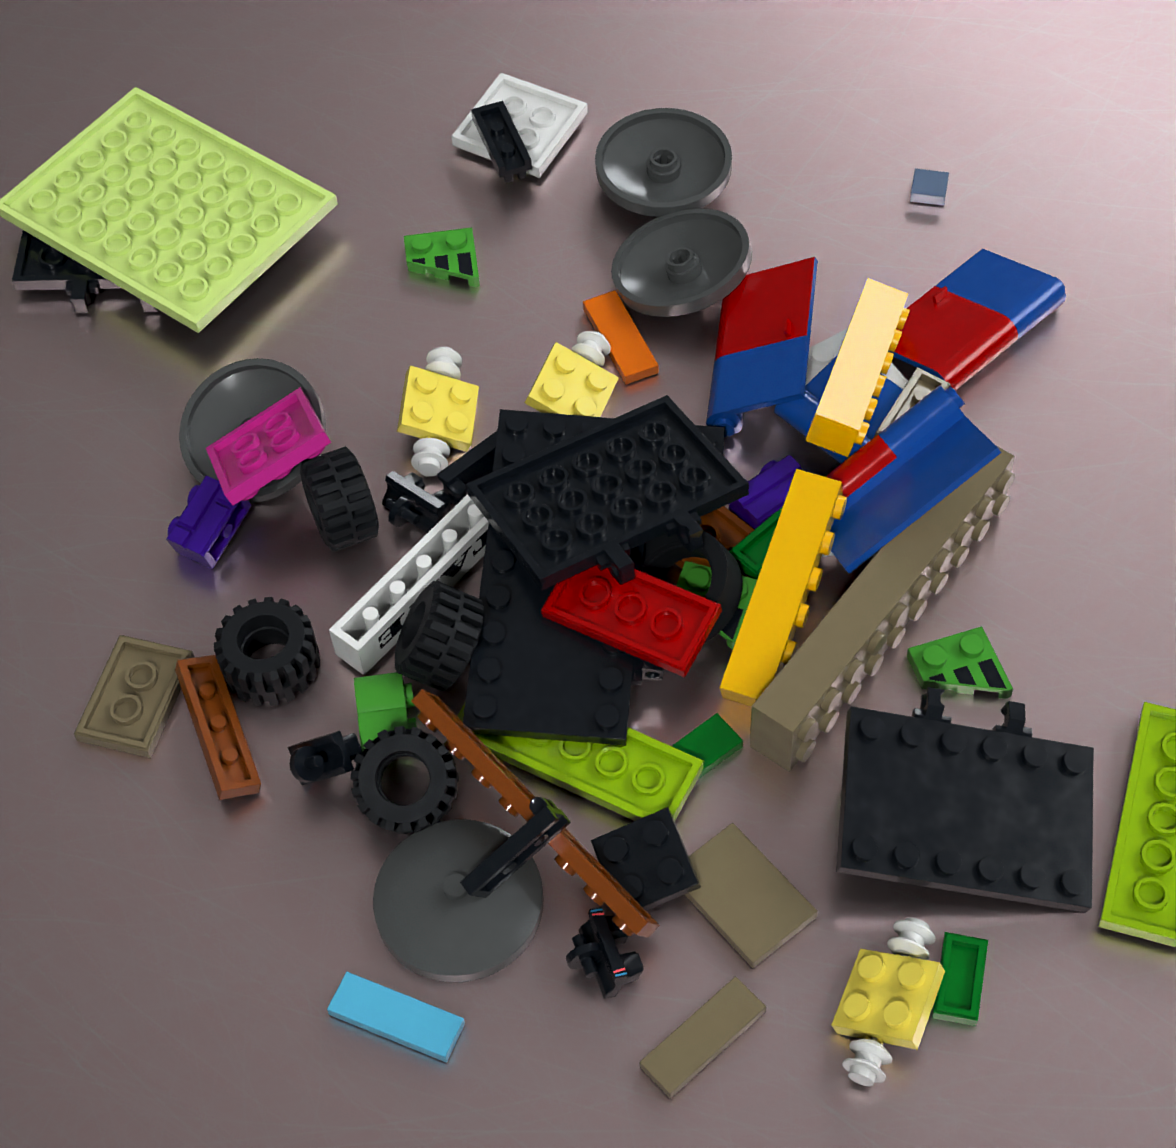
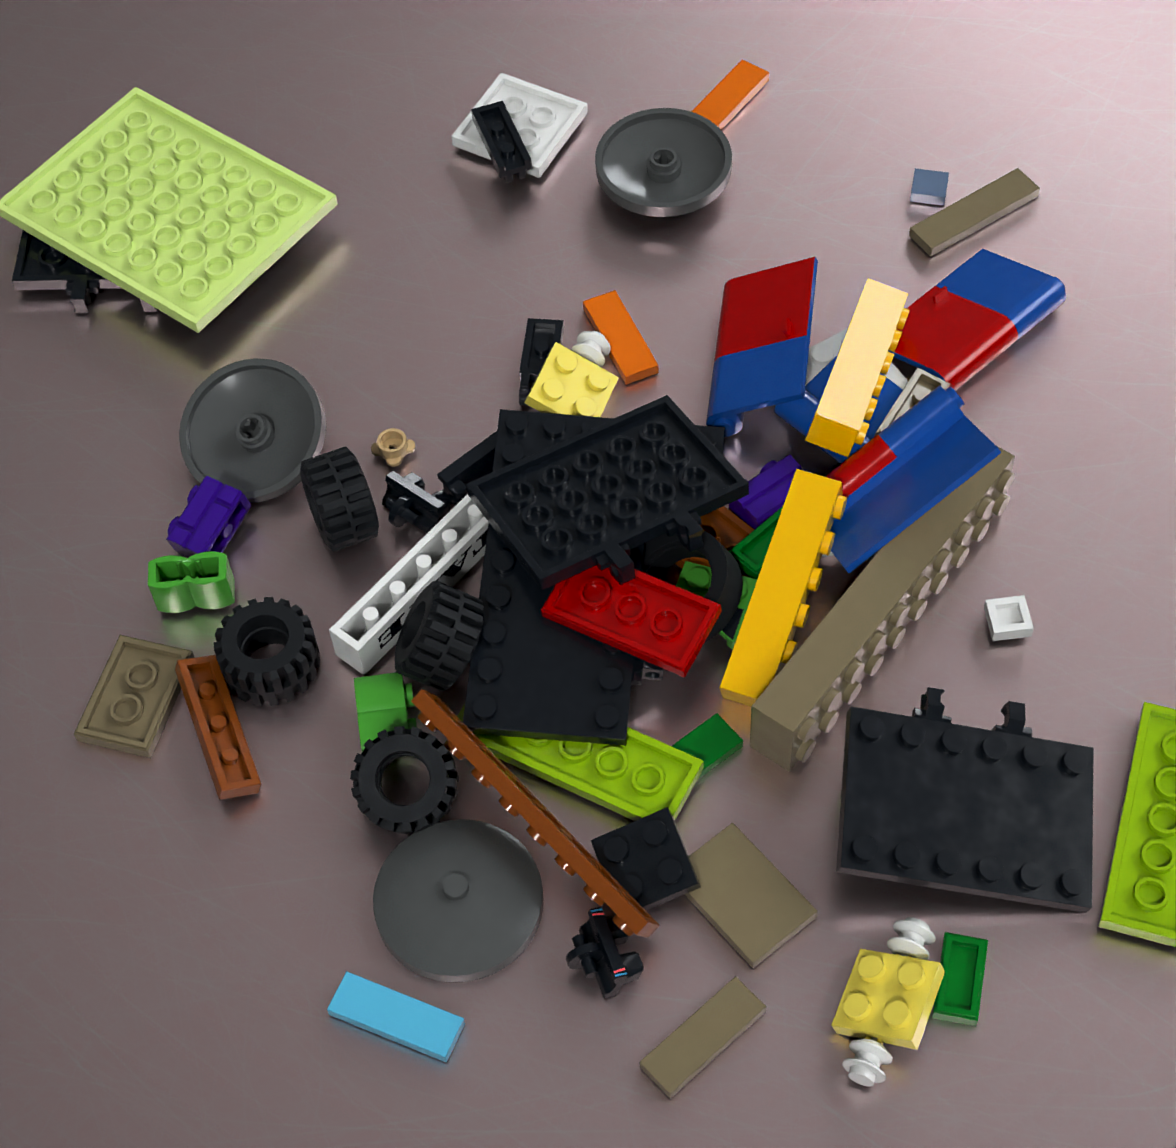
(190, 582): none -> bright green brick
(267, 447): dark pink plate -> none
(323, 757): black hips -> none
(389, 439): none -> tan plate
(437, 410): light yellow plate -> none
(443, 254): bright green wing -> none
(517, 849): black hinge -> none
(538, 341): none -> black hinge
(681, 262): dark grey dish -> none
(732, 93): none -> orange tile
(960, 664): bright green wing -> none
(974, 212): none -> dark tan tile
(1008, 618): none -> white plate

